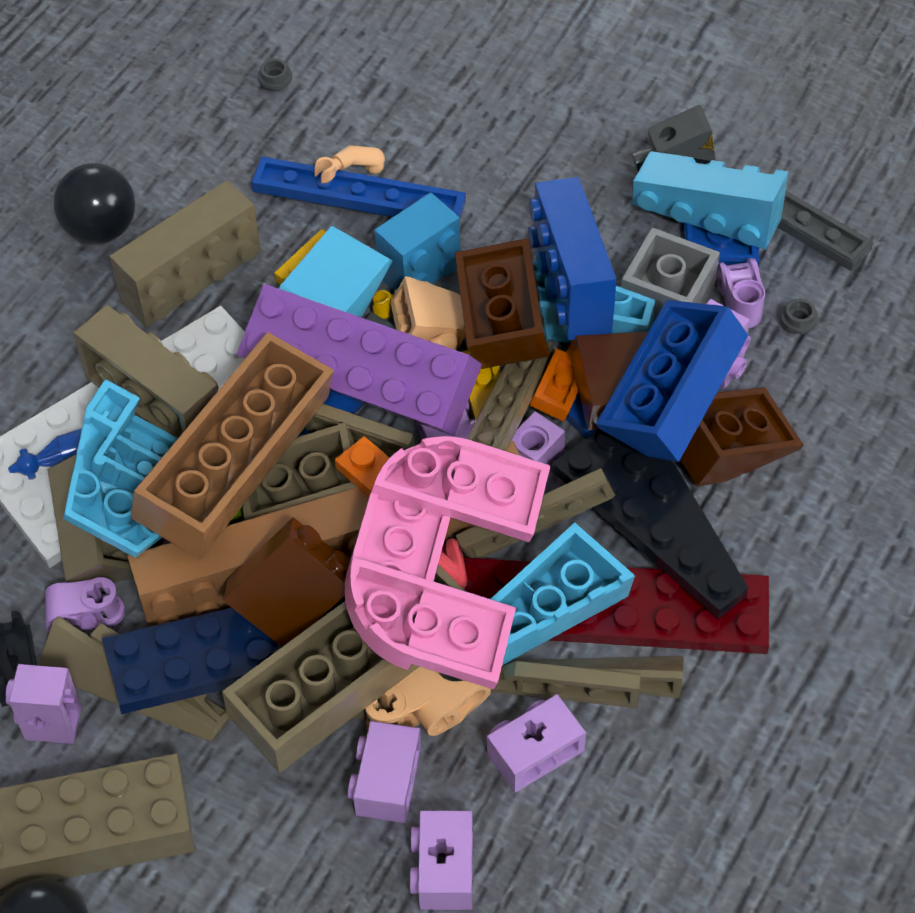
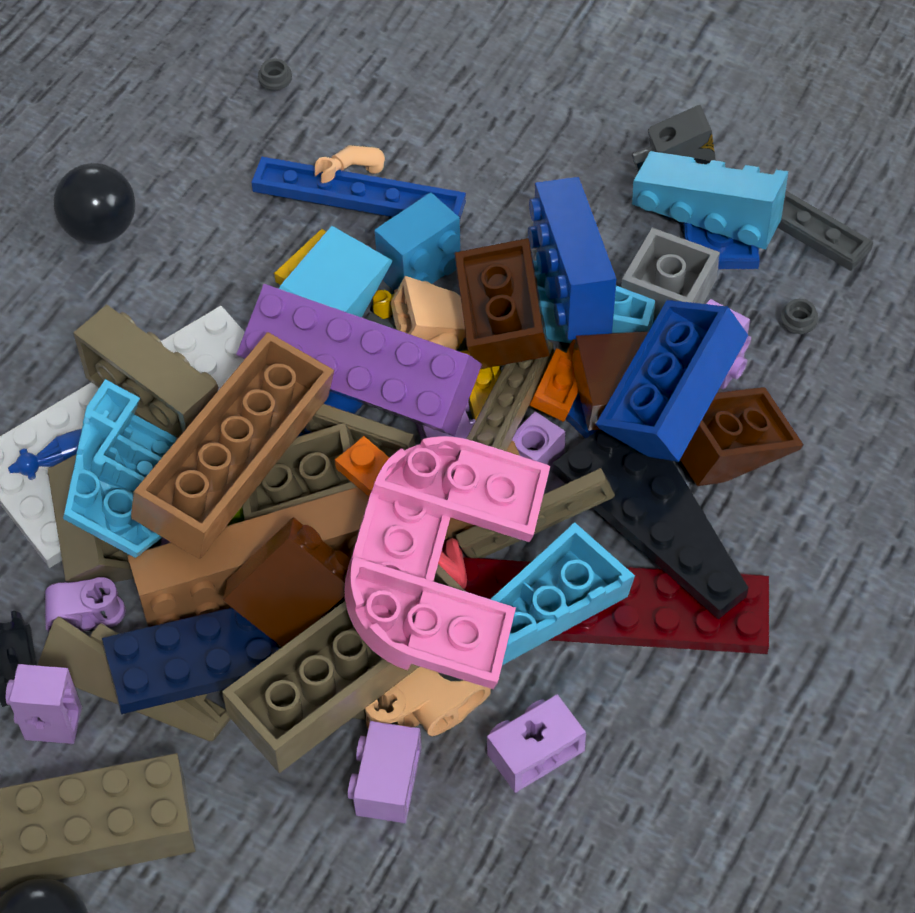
(186, 253): dark tan brick -> none
(447, 884): lavender brick -> none
(594, 680): dark tan wedge -> none
(742, 289): lavender piece -> none

